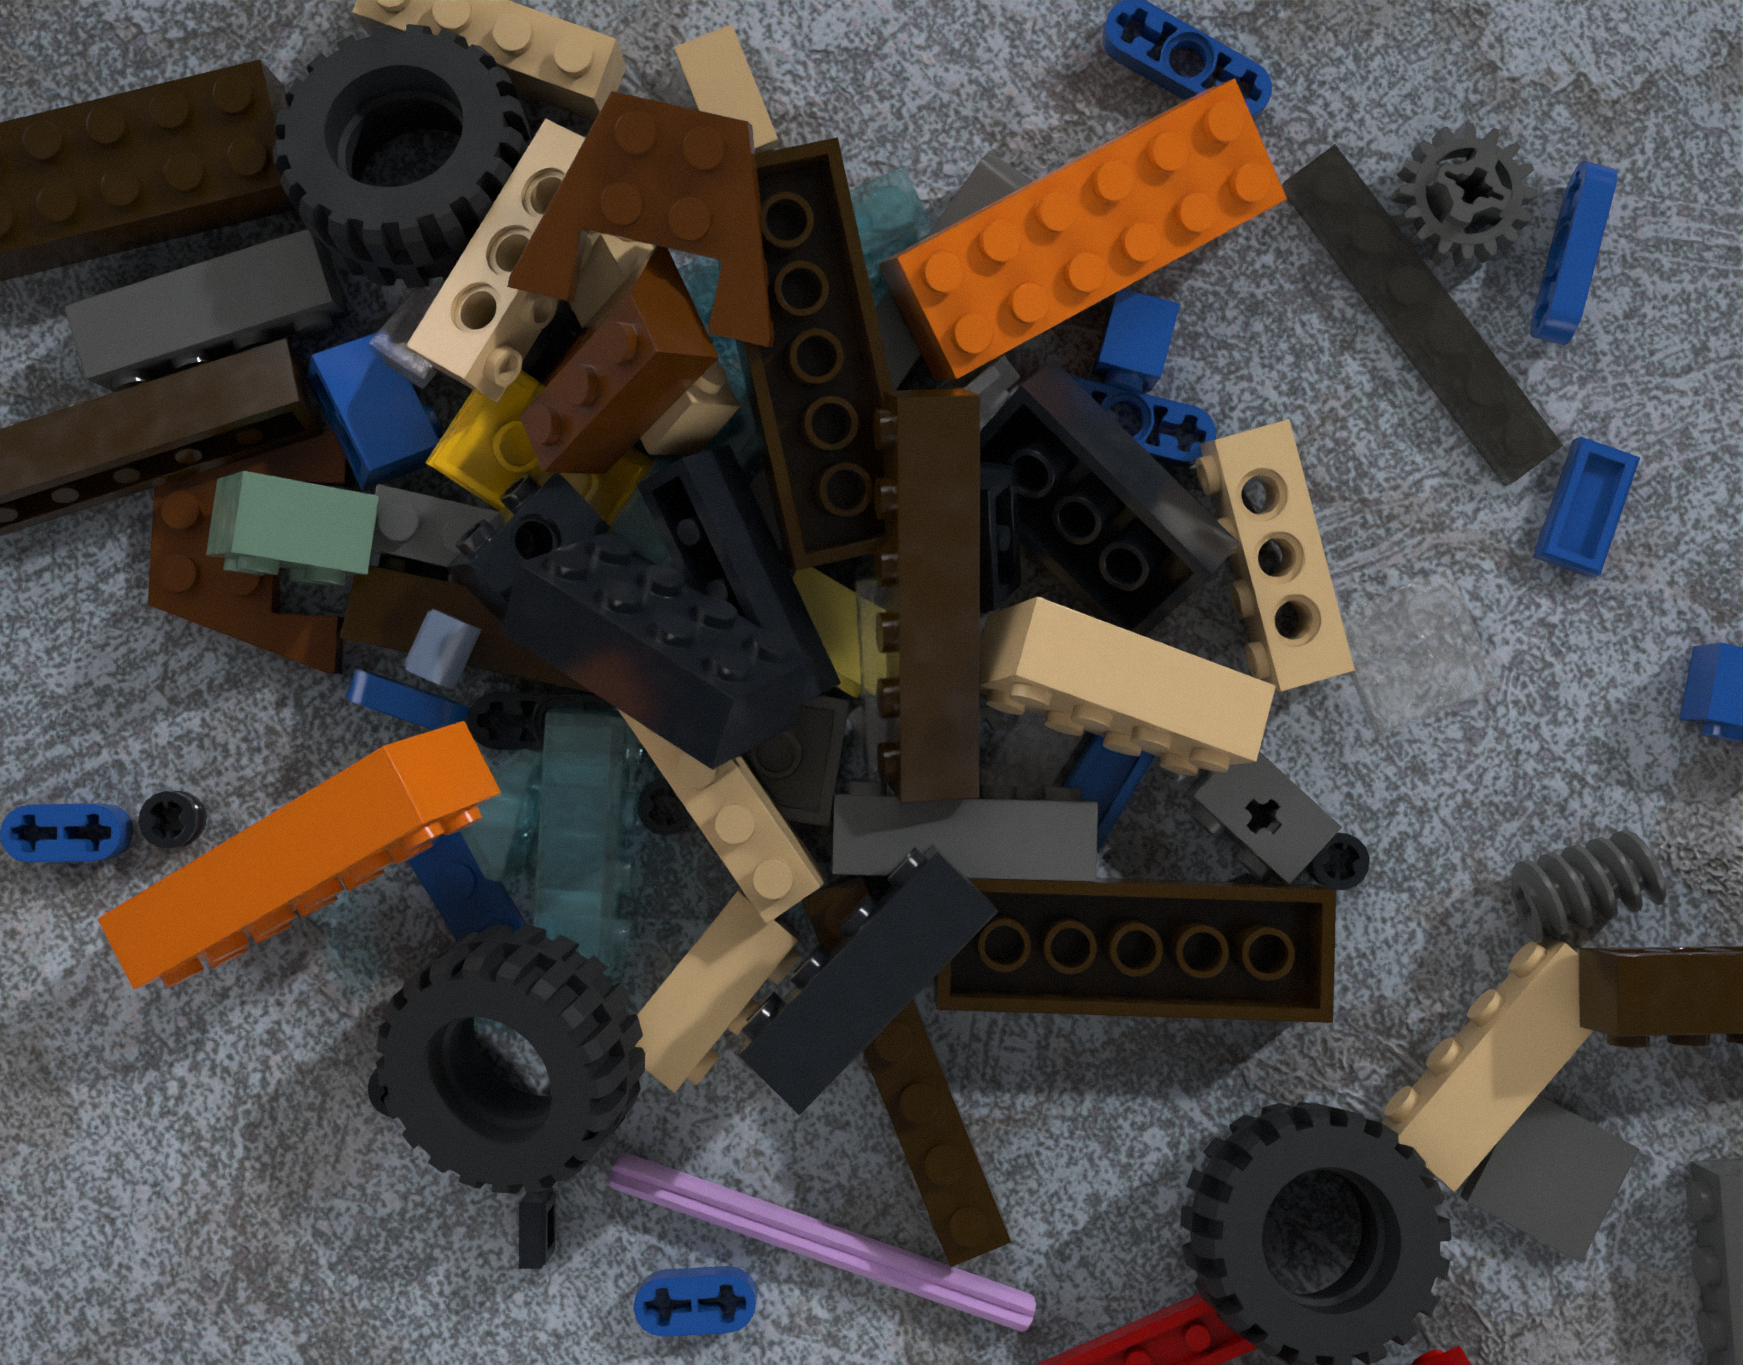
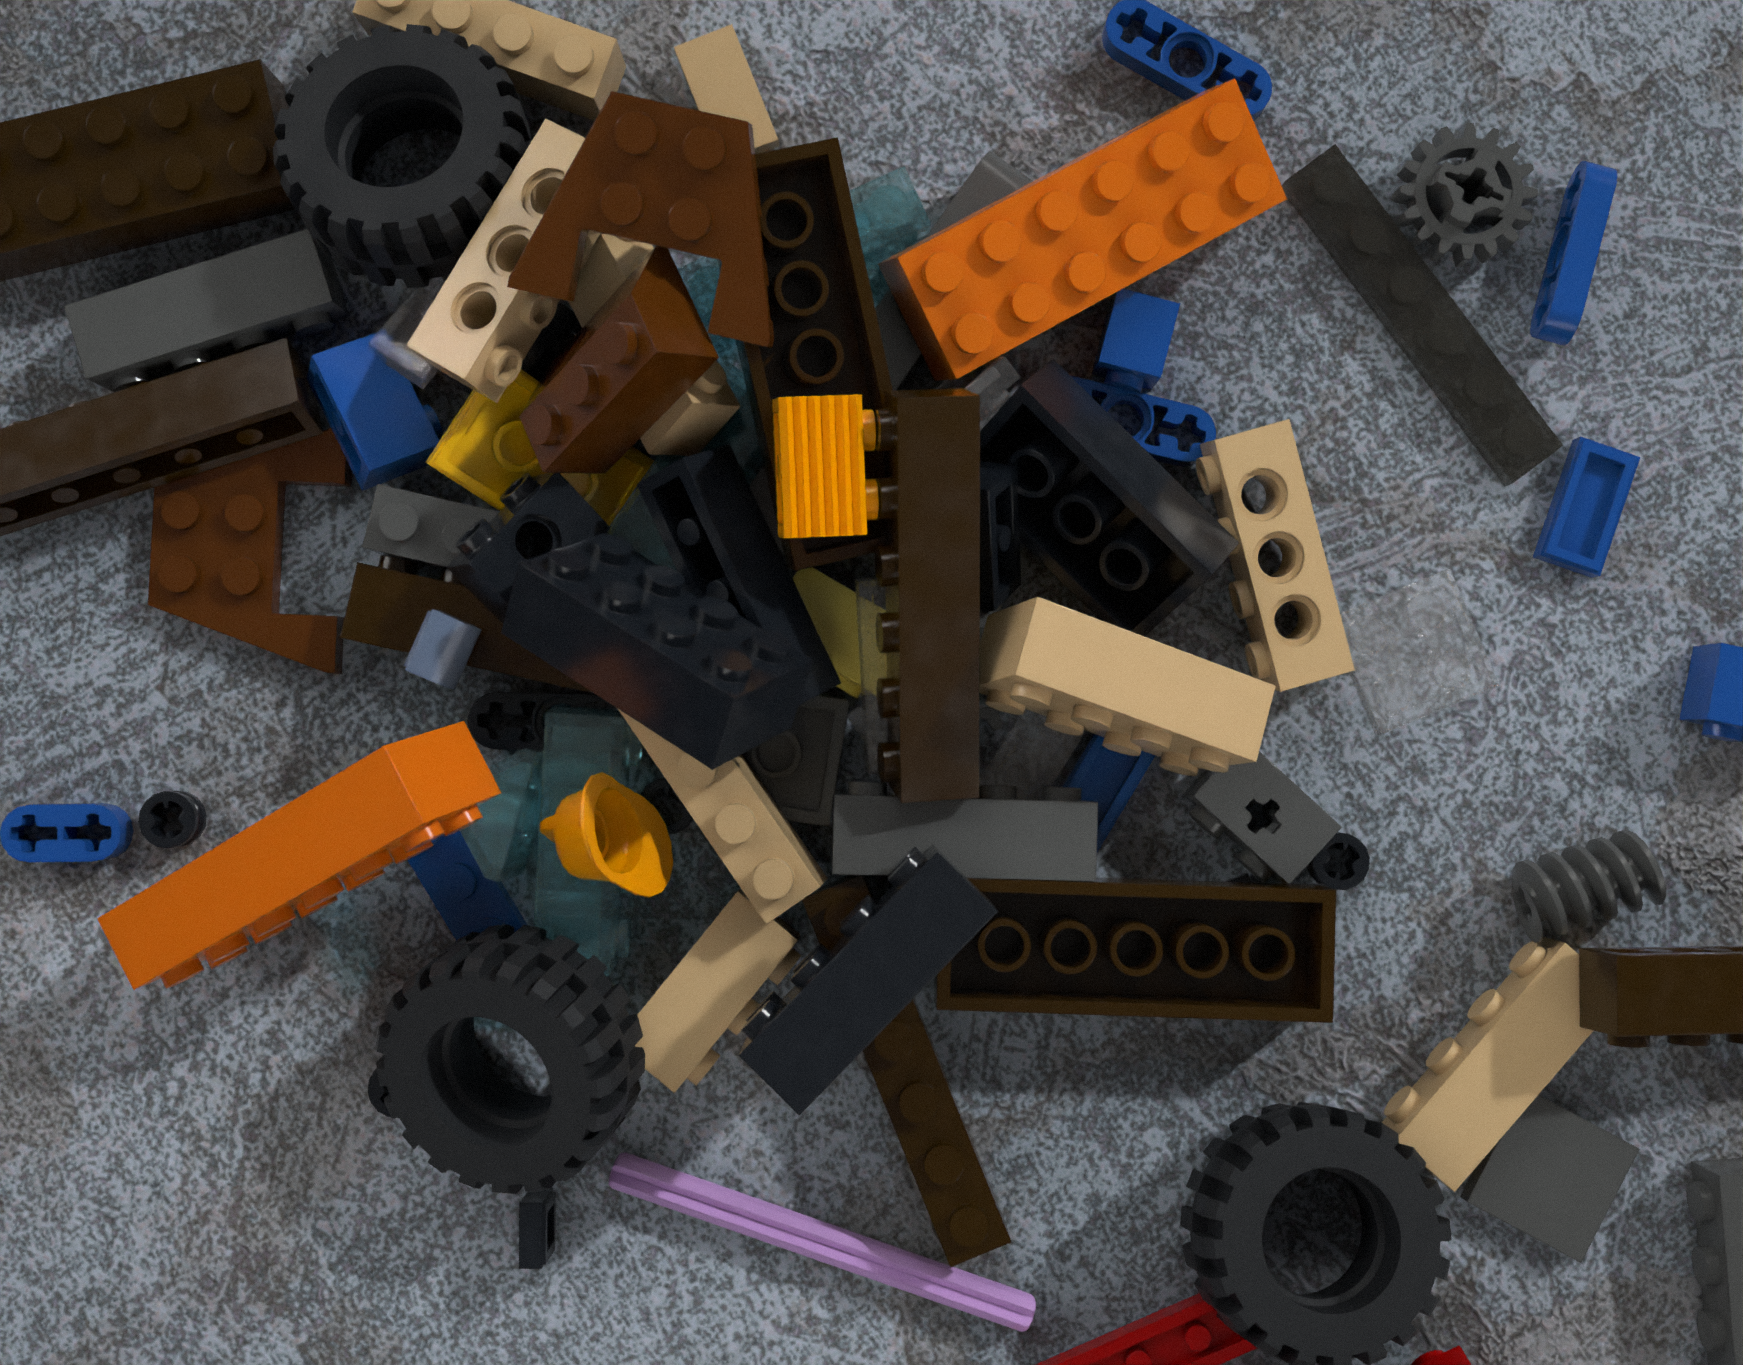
(292, 525): sand green brick -> none
(404, 701): blue beam -> none
(612, 837): none -> light orange piece
(695, 1317): blue beam -> none
(823, 466): none -> light orange brick

